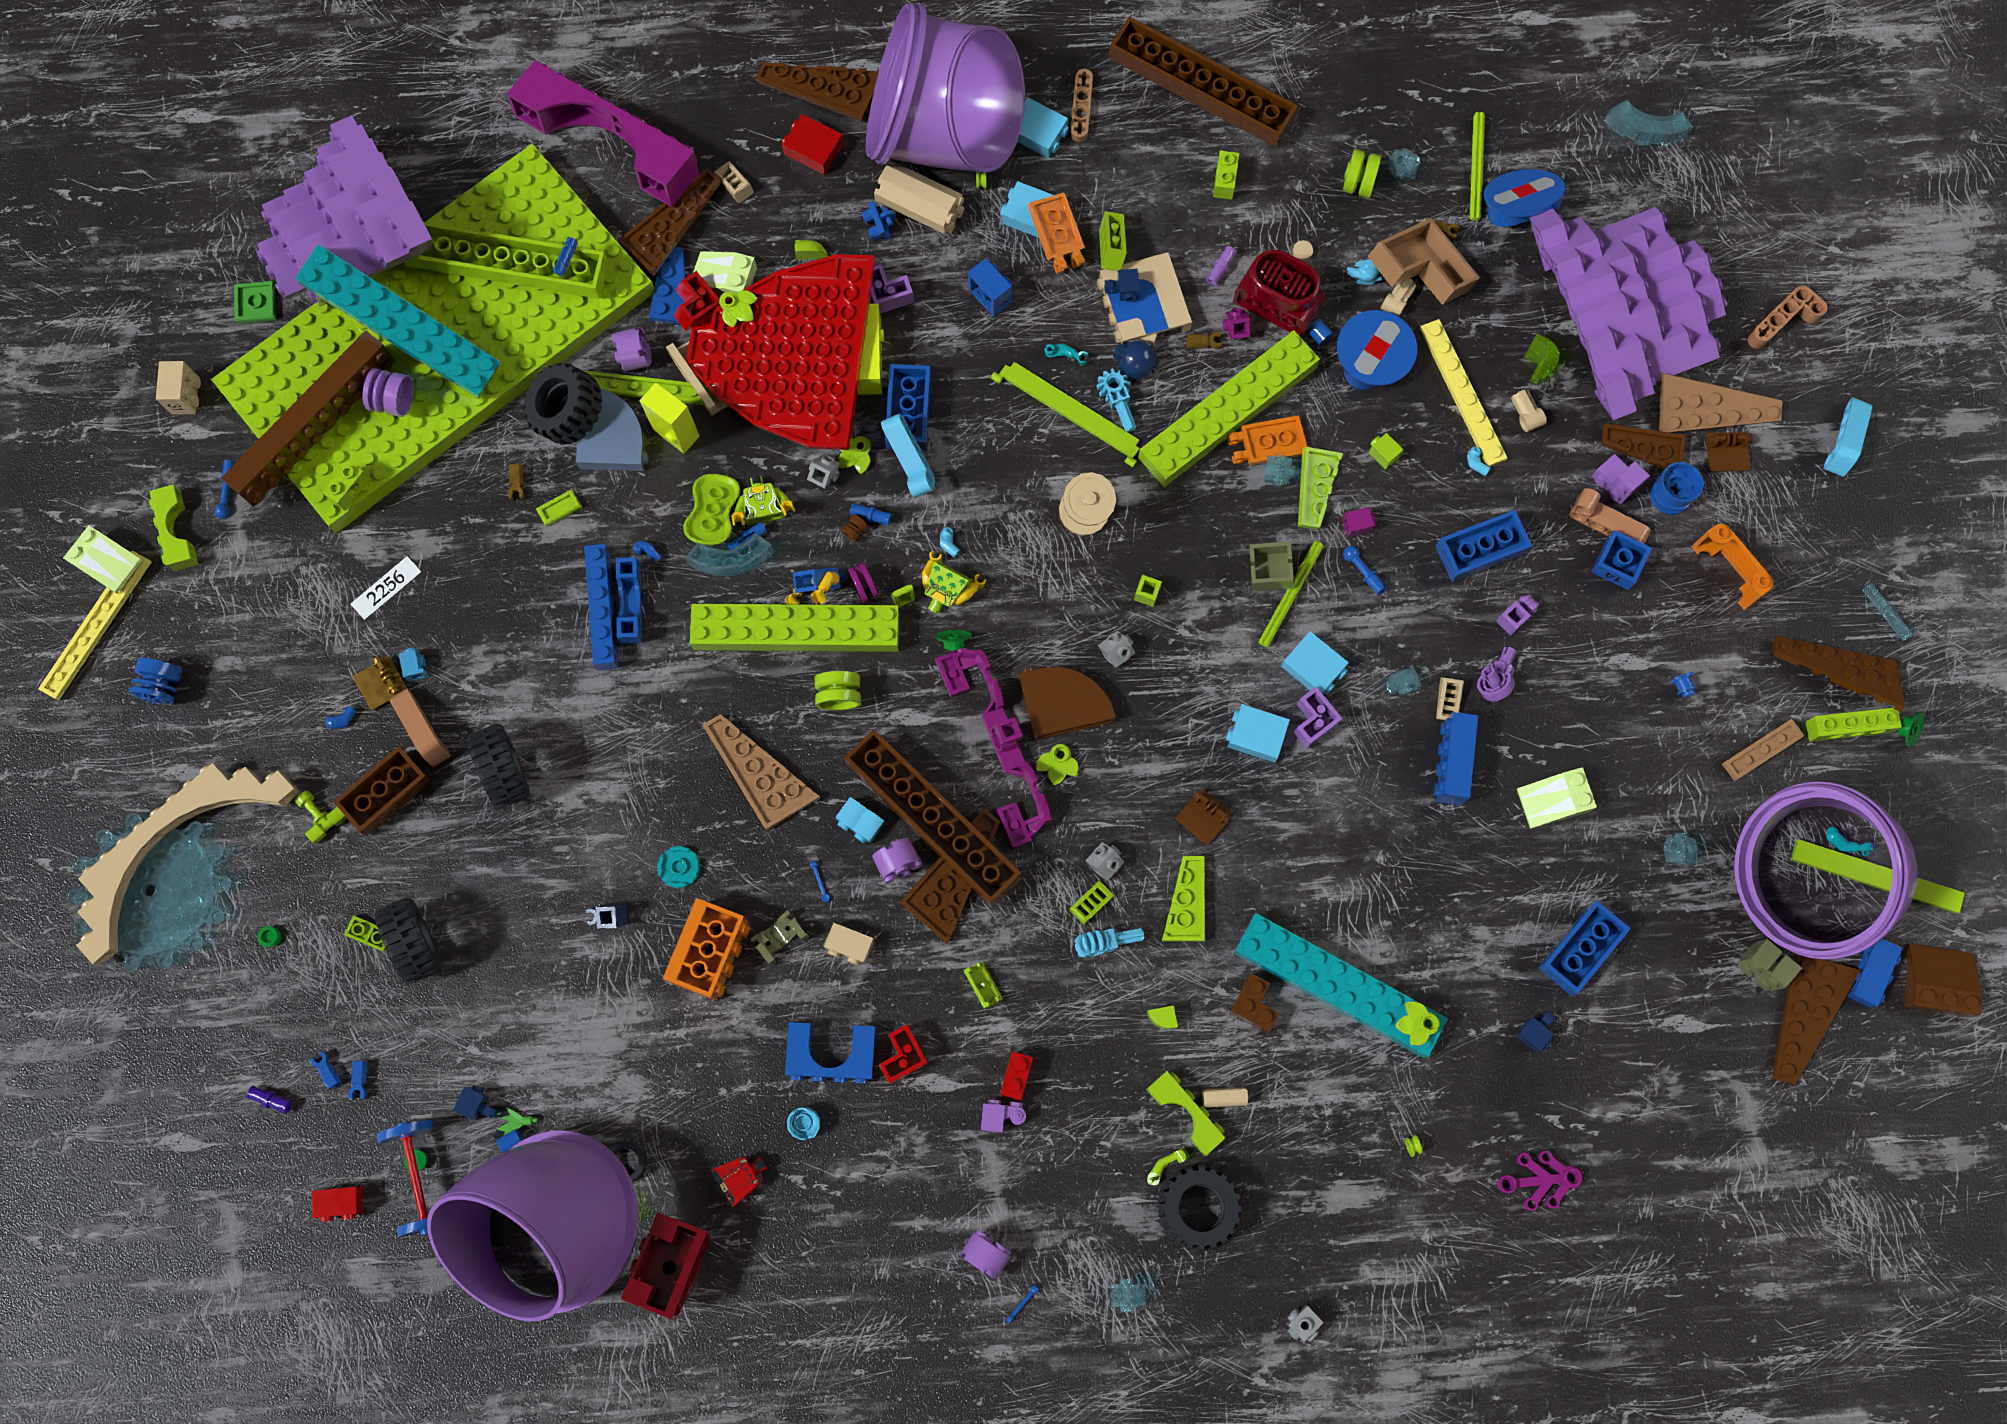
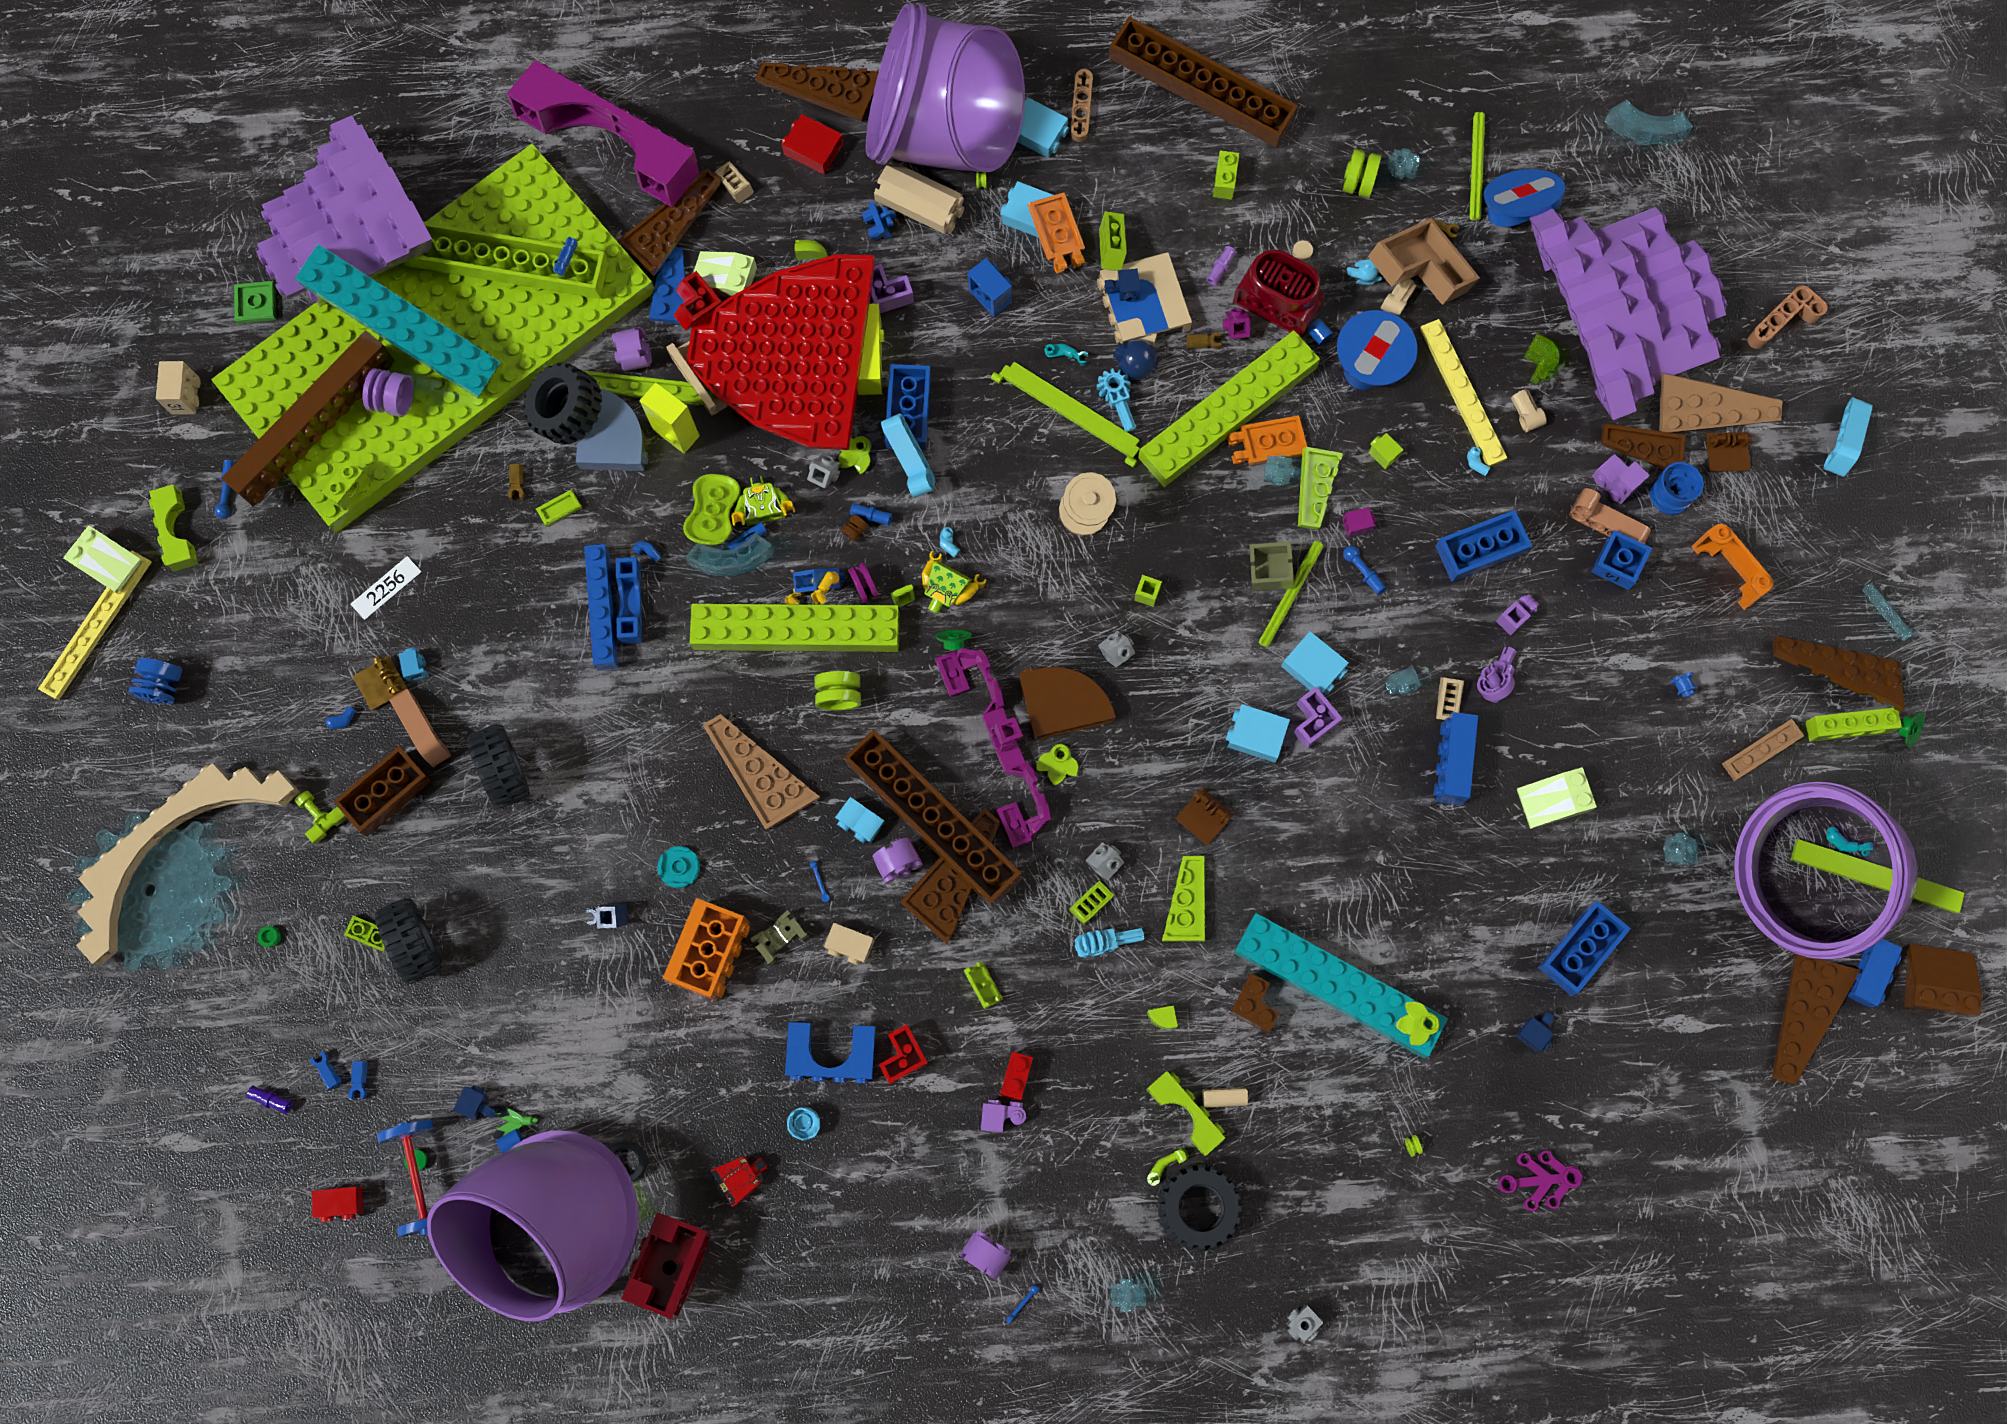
(739, 308): lime plate -> none
(1760, 962): olive piece -> none

